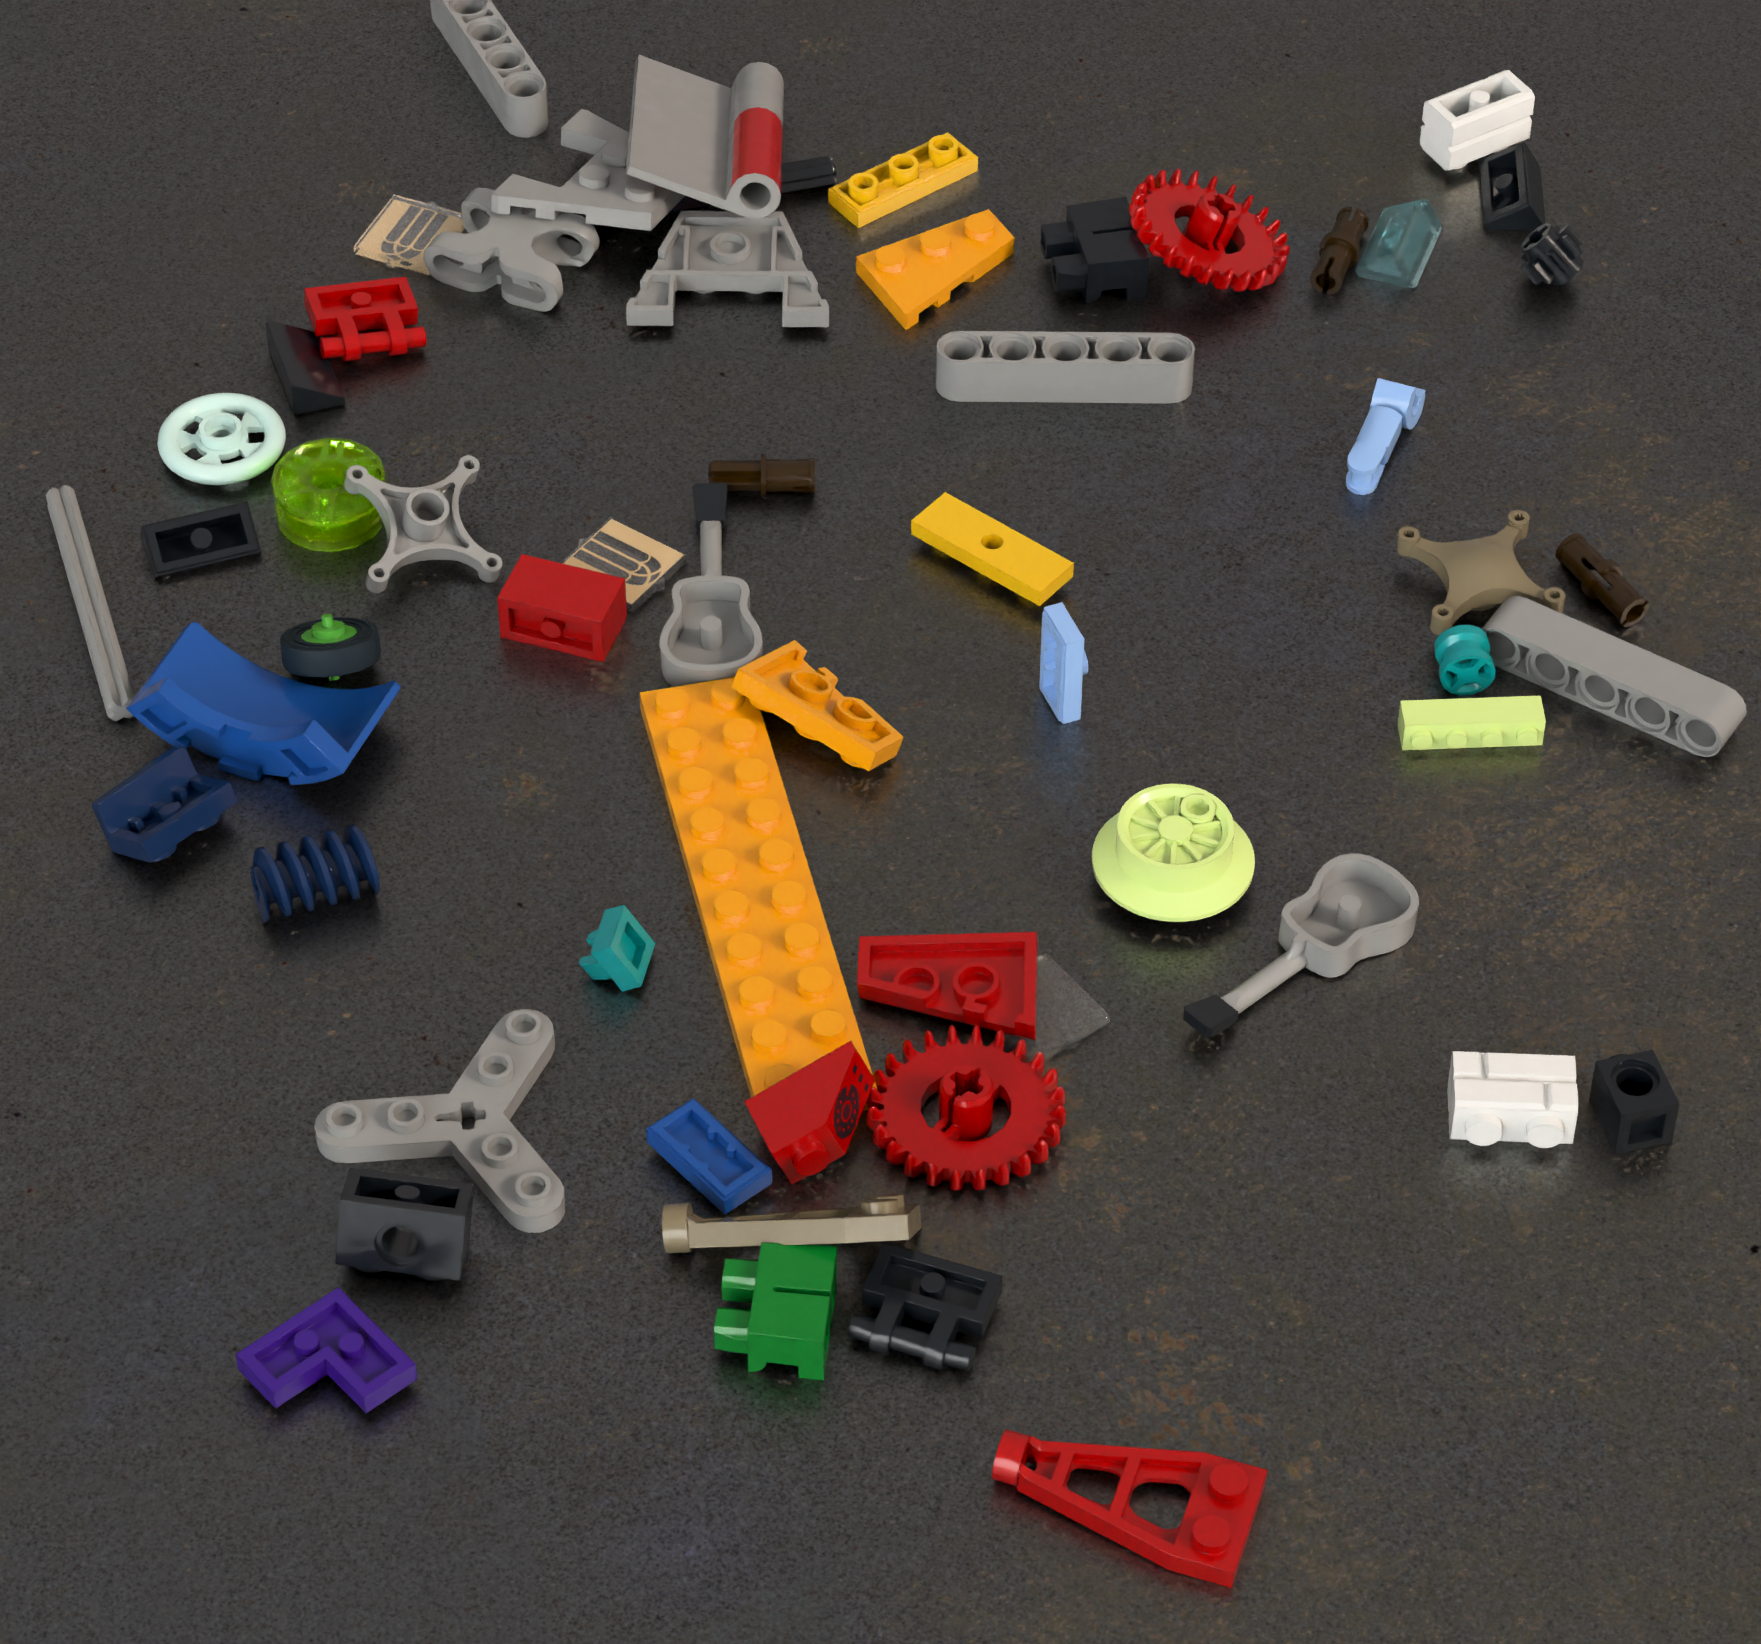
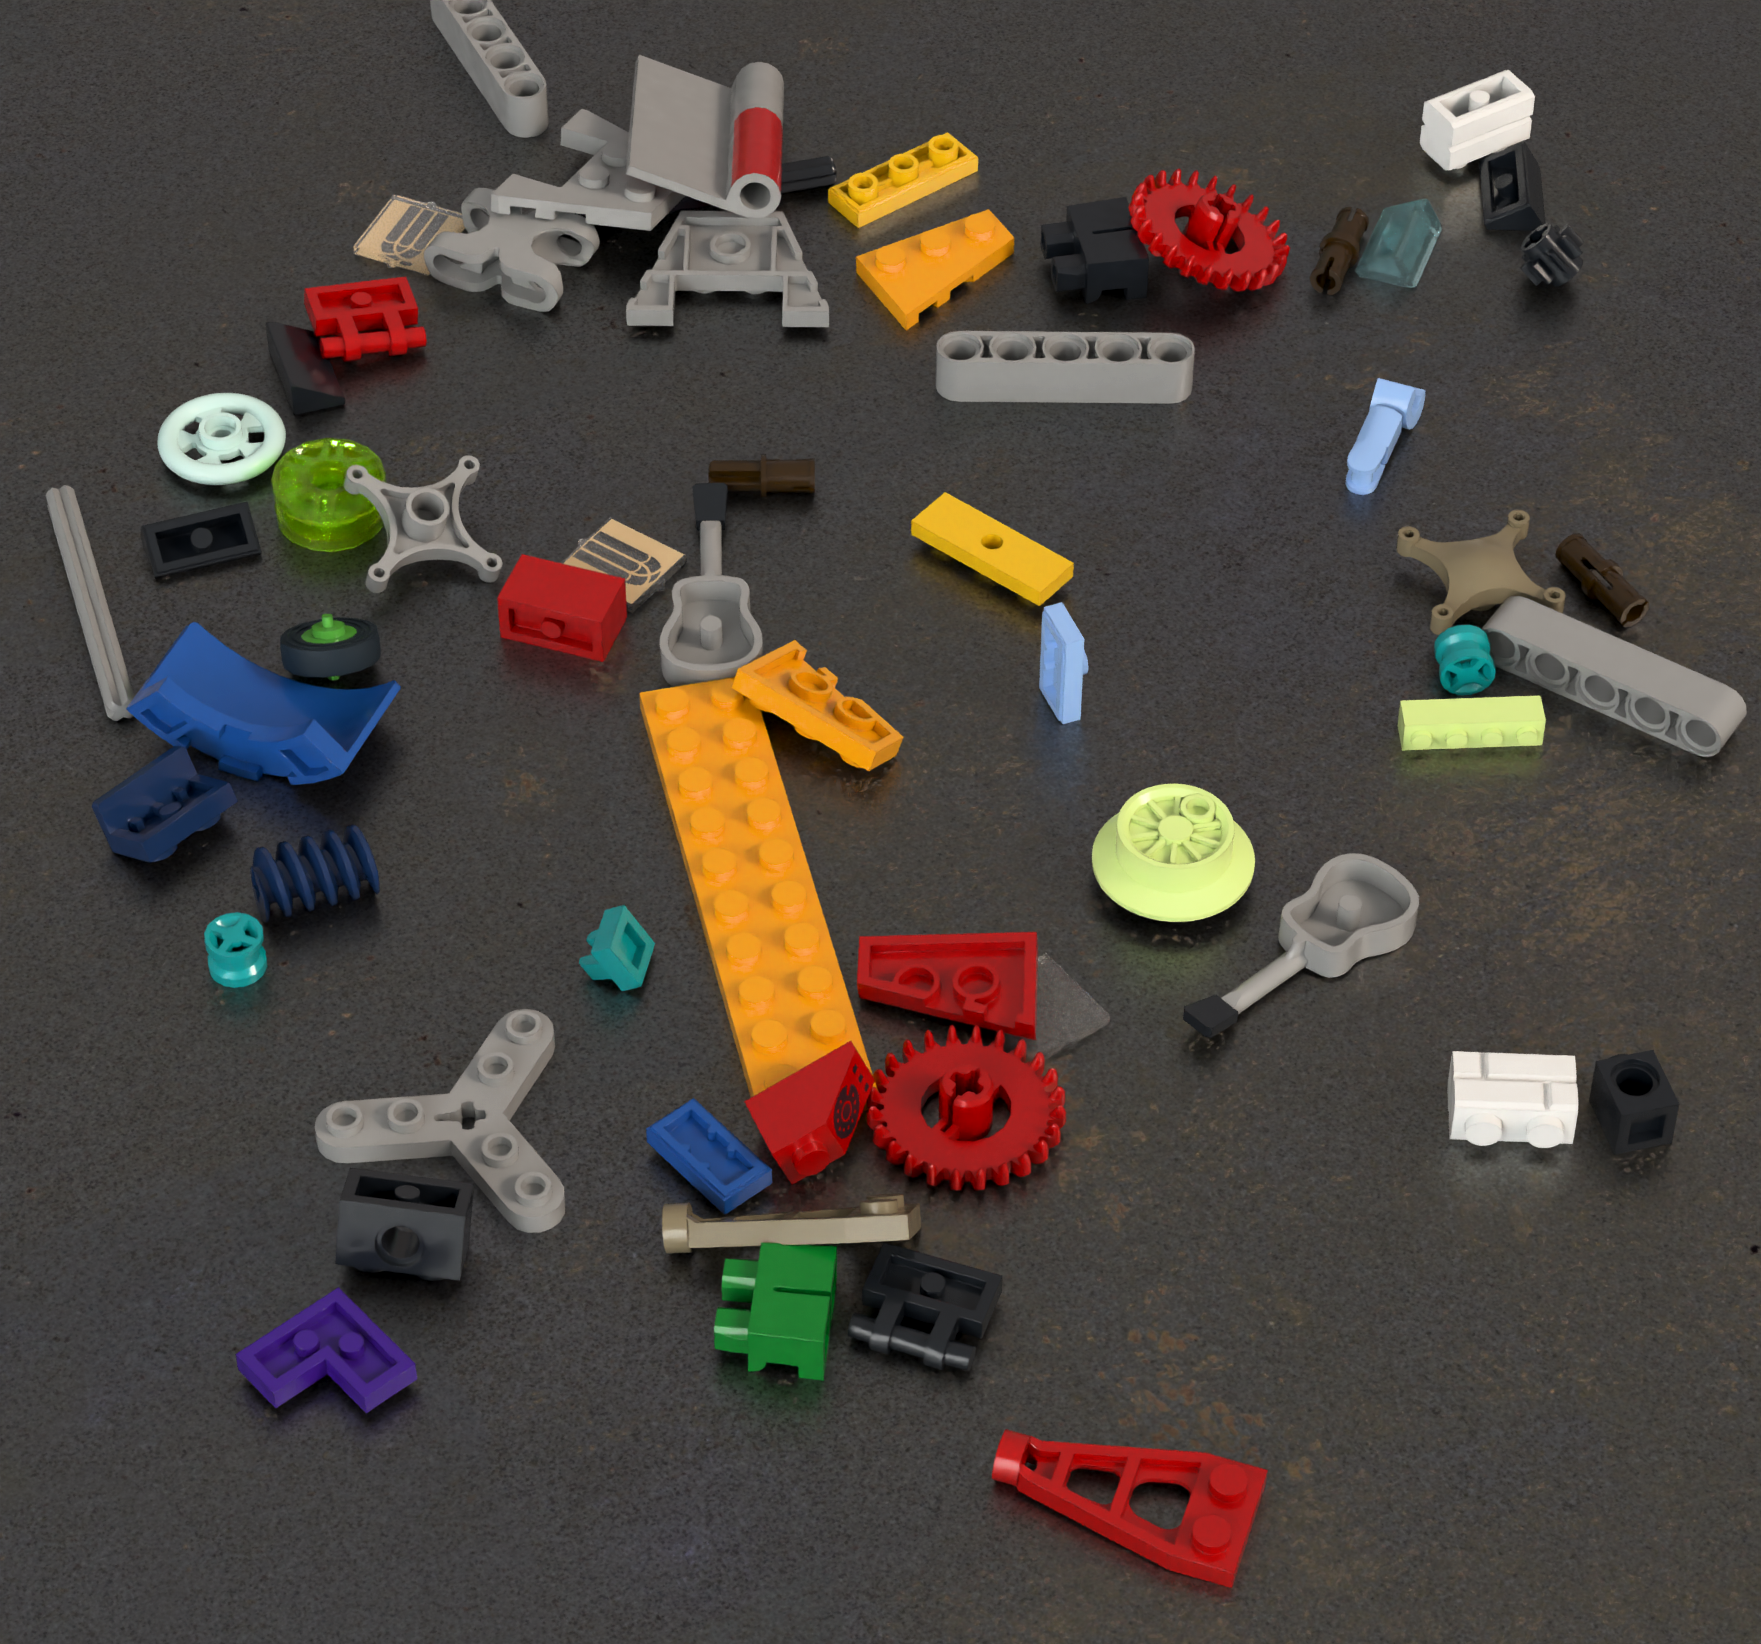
(235, 950): none -> teal wheel

